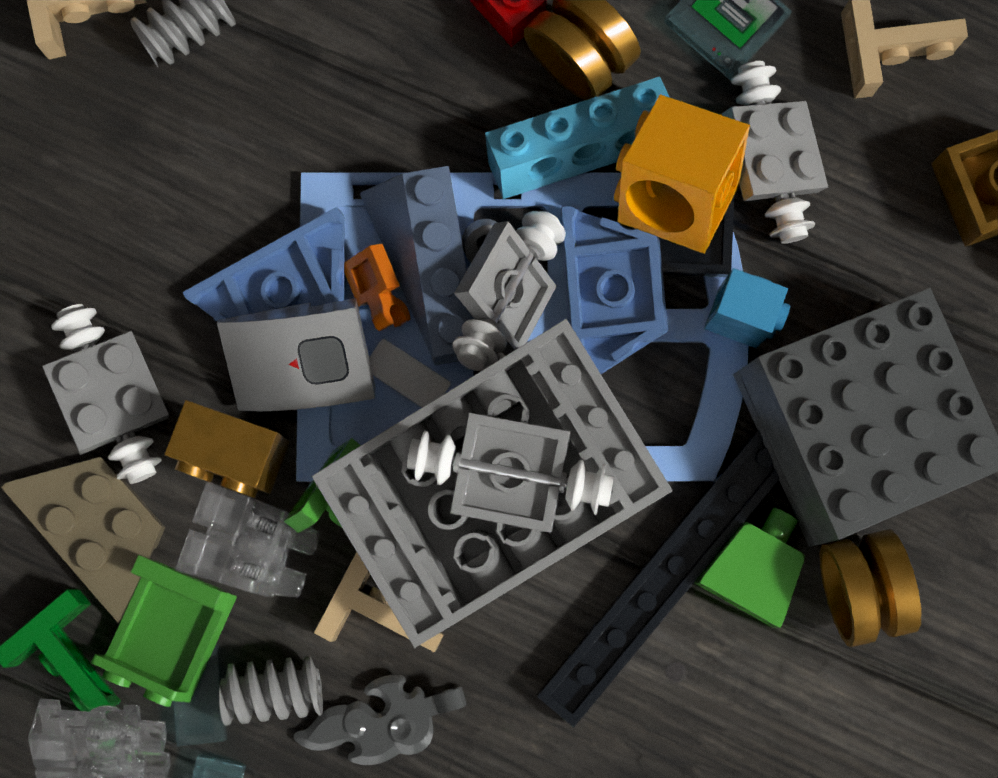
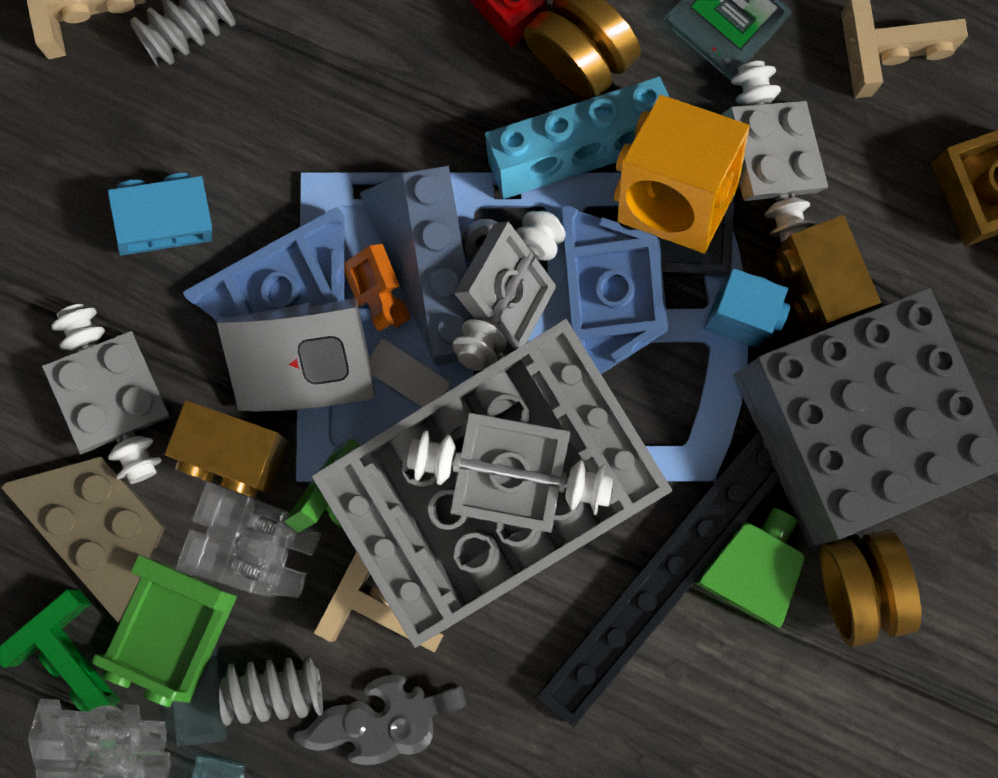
(160, 214): none -> dark azure brick
(824, 276): none -> pearl gold brick

